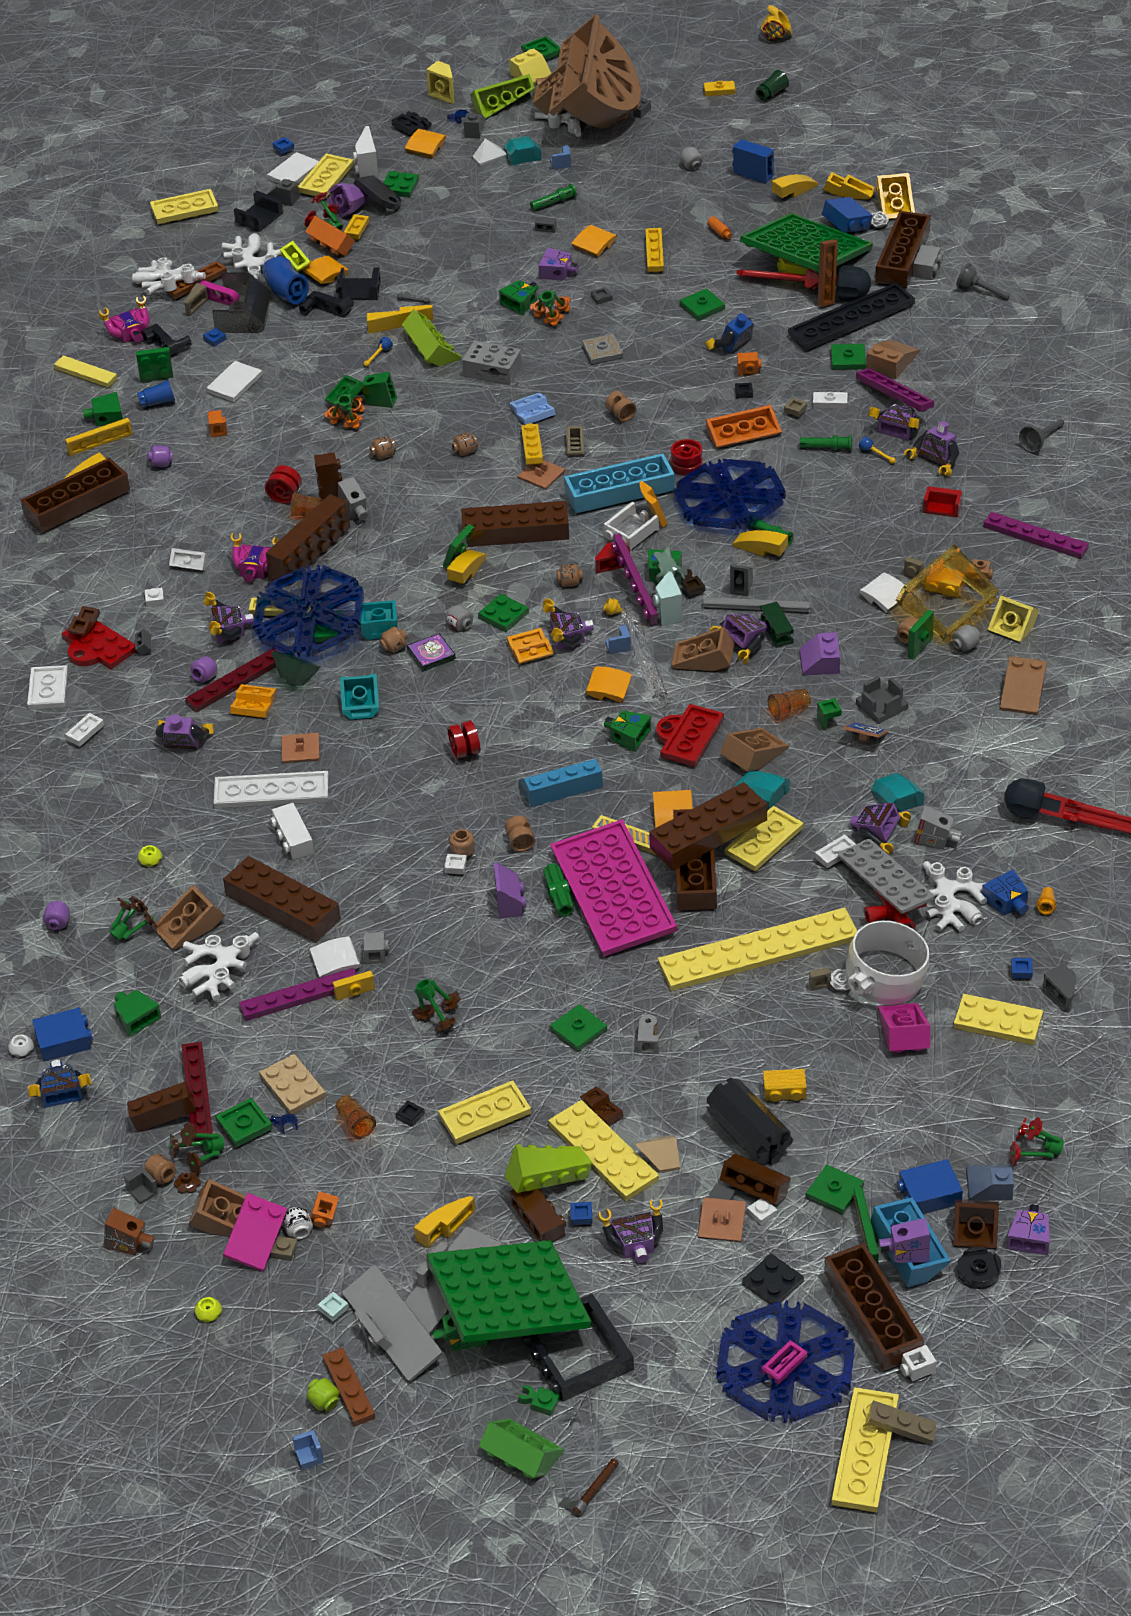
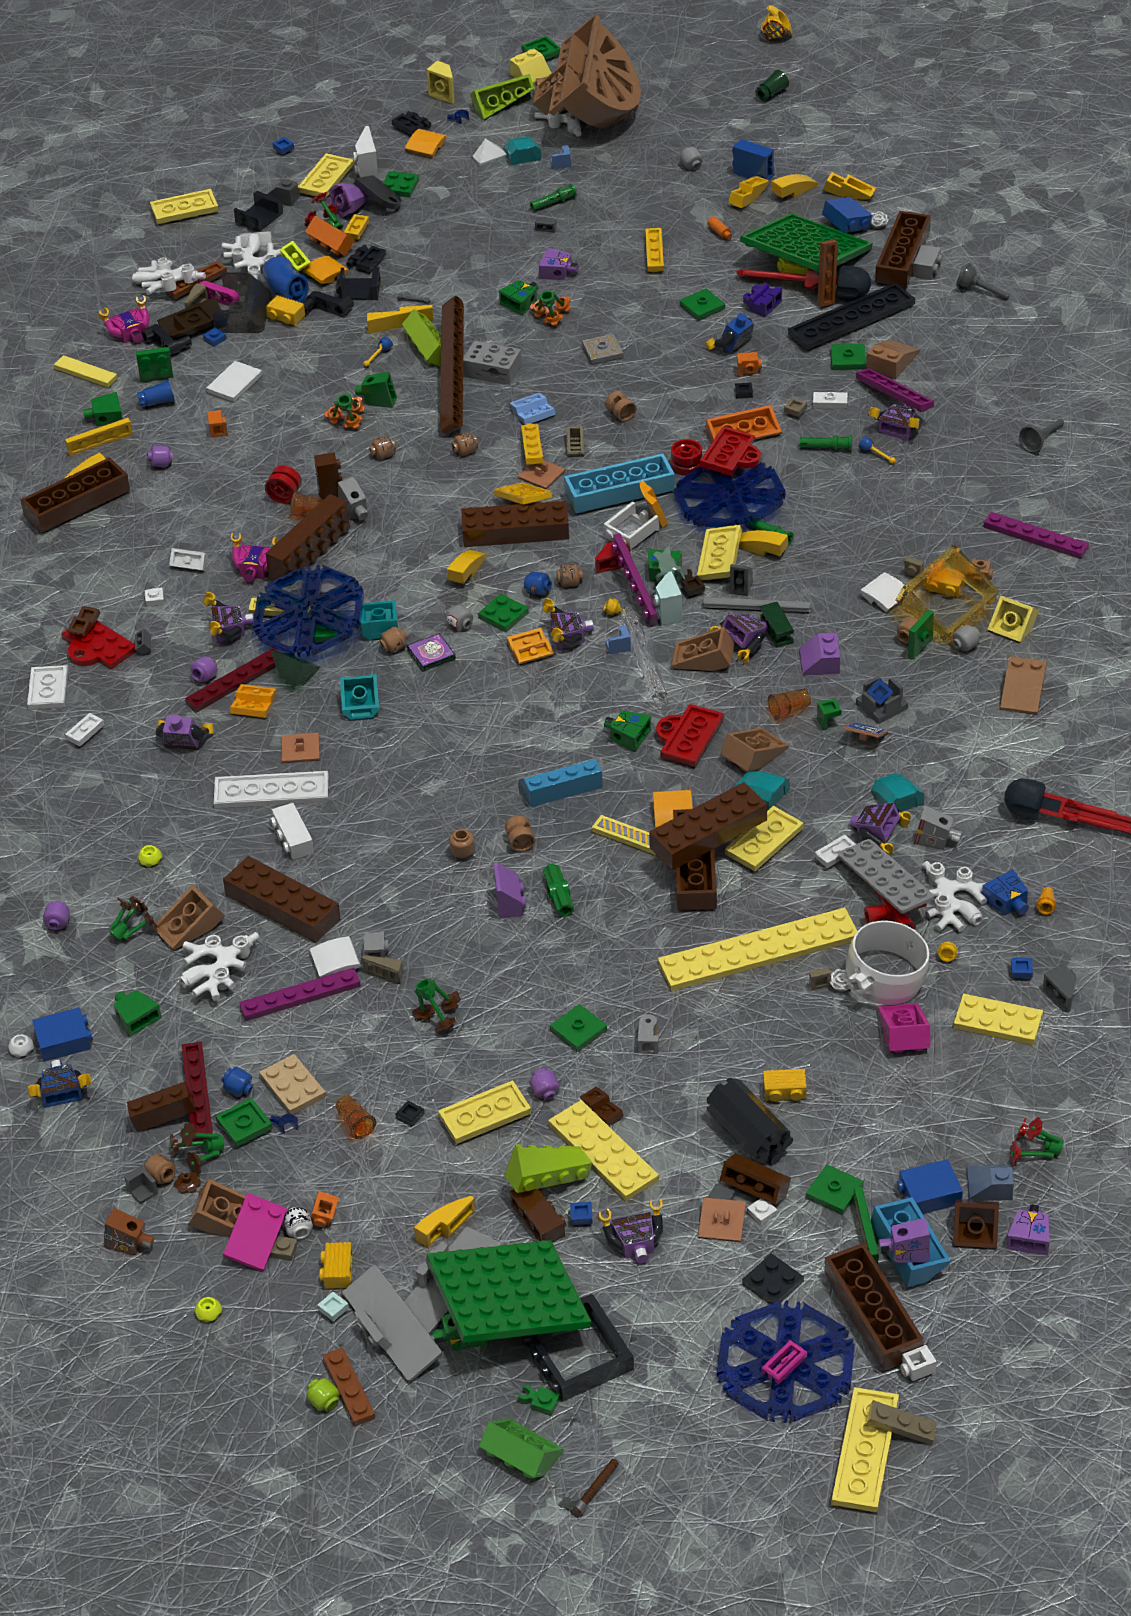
(190, 319): none -> dark brown piece
(237, 1082): none -> blue head
(266, 237): none -> white slope
(285, 310): none -> yellow brick
(293, 168): white tile -> none
(307, 1449): medium blue panel -> none
(337, 1265): none -> yellow brick
(346, 385): green plate -> none
(353, 985): yellow plate -> none
(365, 258): none -> black plate
(384, 967): none -> dark tan slope
(452, 365): none -> reddish brown beam
(455, 864): white plate -> none
(458, 545): green plate -> none
(464, 739): red wheel -> none
(473, 125): dark grey slope -> none
(522, 493): none -> yellow tile
(537, 583): none -> blue head
(544, 1084): none -> medium lavender head
(593, 240): light orange slope -> none
(601, 295): dark grey tile -> none
(608, 683): light orange slope -> none
(613, 888): dark pink plate -> none
(644, 107): dark grey piece -> none
(661, 1152): tan slope -> none
(719, 88): yellow plate -> none
(719, 552): none -> light yellow plate
(731, 450): none -> red plate
(748, 191): none -> yellow slope
(763, 299): none -> dark purple hips
(880, 691): none -> blue tile
(894, 194): yellow slope -> none
(937, 446): torso -> none
(942, 501): red panel -> none
(947, 951): none -> yellow plate
(979, 1277): black plate -> none

